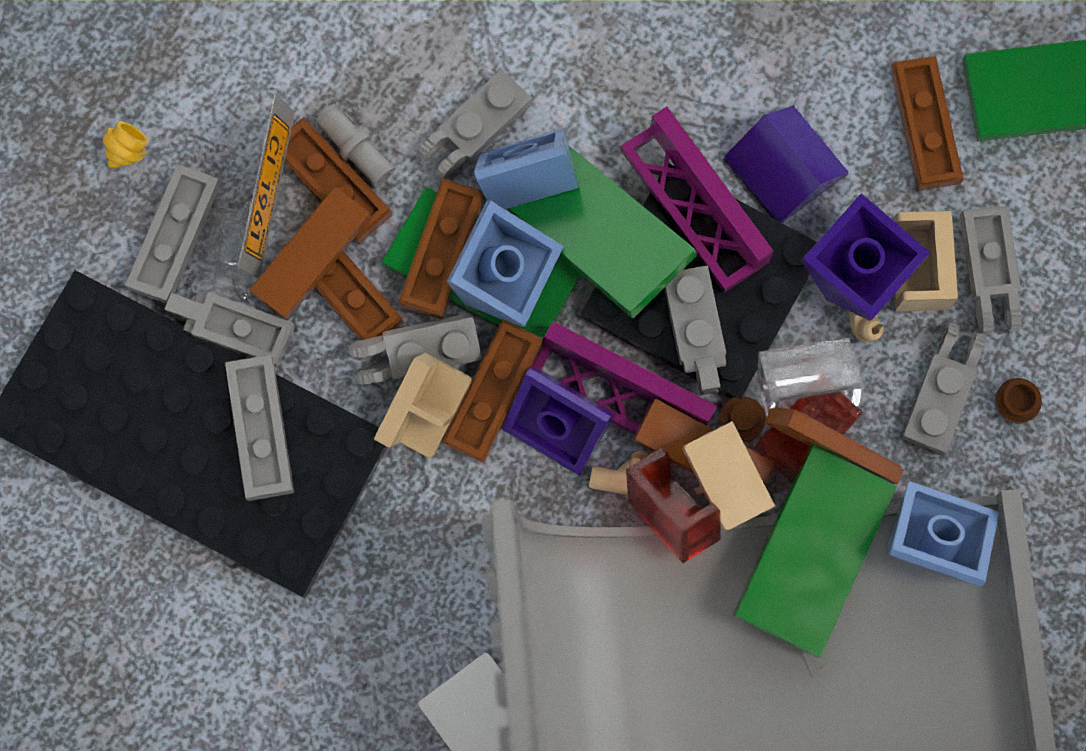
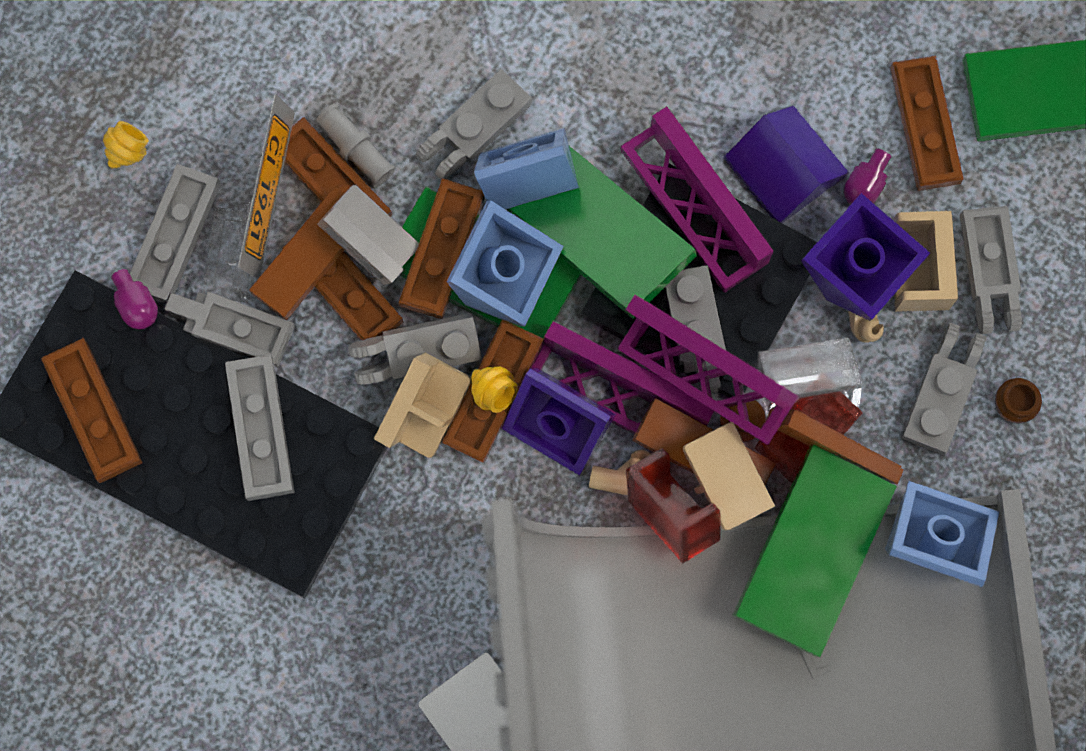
(91, 410): none -> dark orange tile
(134, 301): none -> magenta cylinder
(369, 235): none -> light grey panel
(493, 388): none -> yellow plate
(705, 351): none -> magenta fence
(868, 178): none -> magenta cylinder

